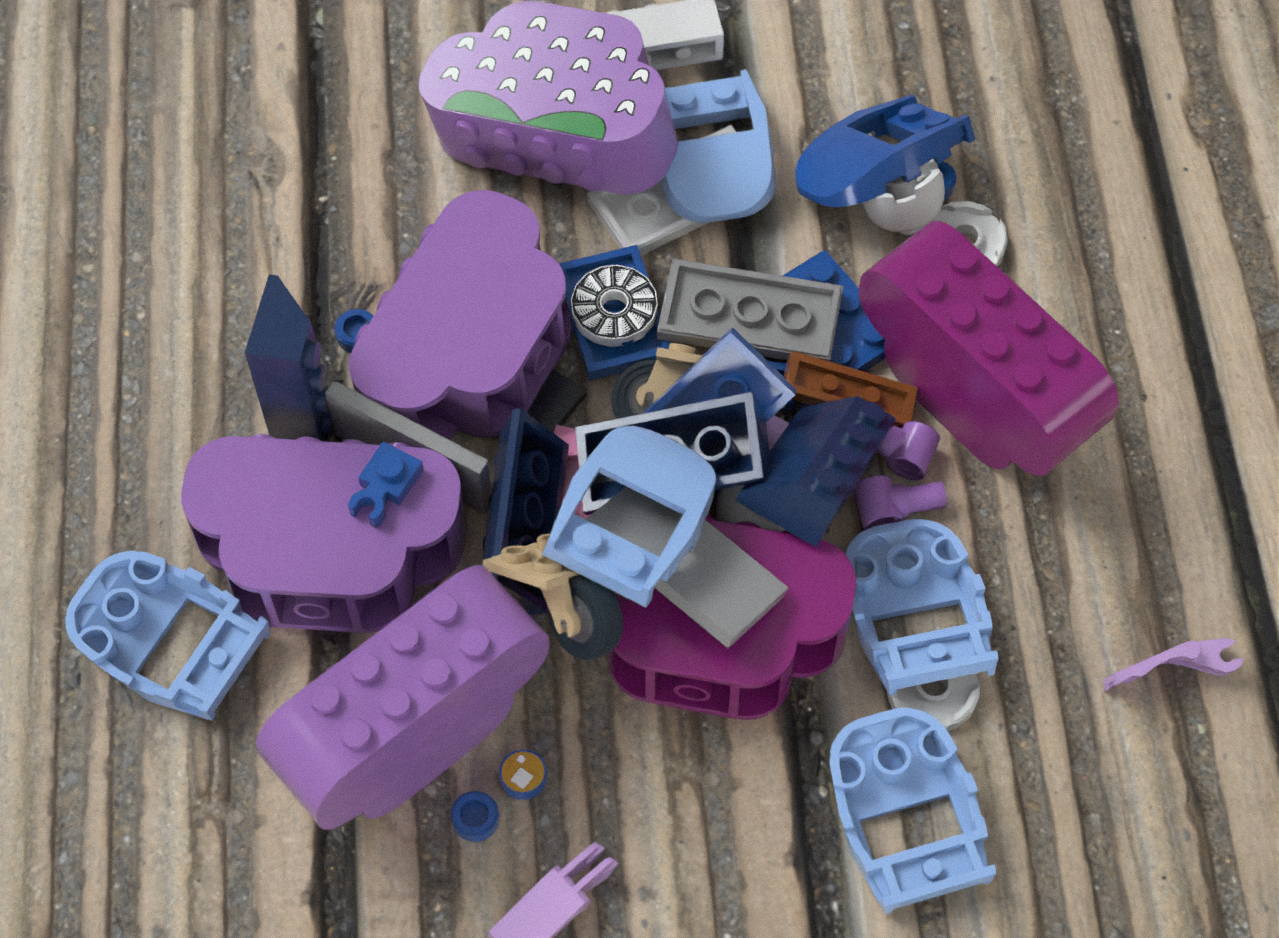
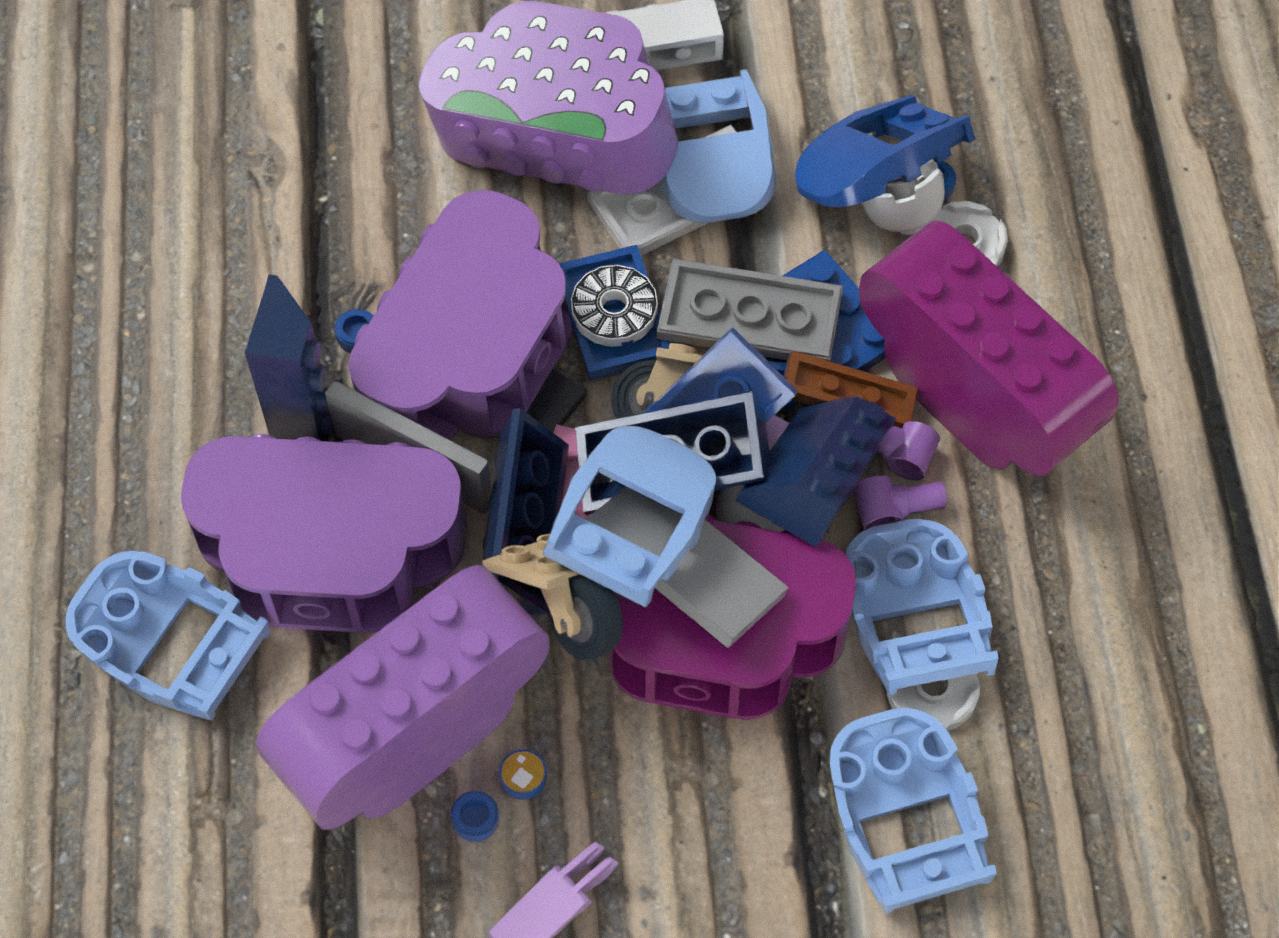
(385, 477): blue plate -> none
(1192, 654): lavender arm -> none

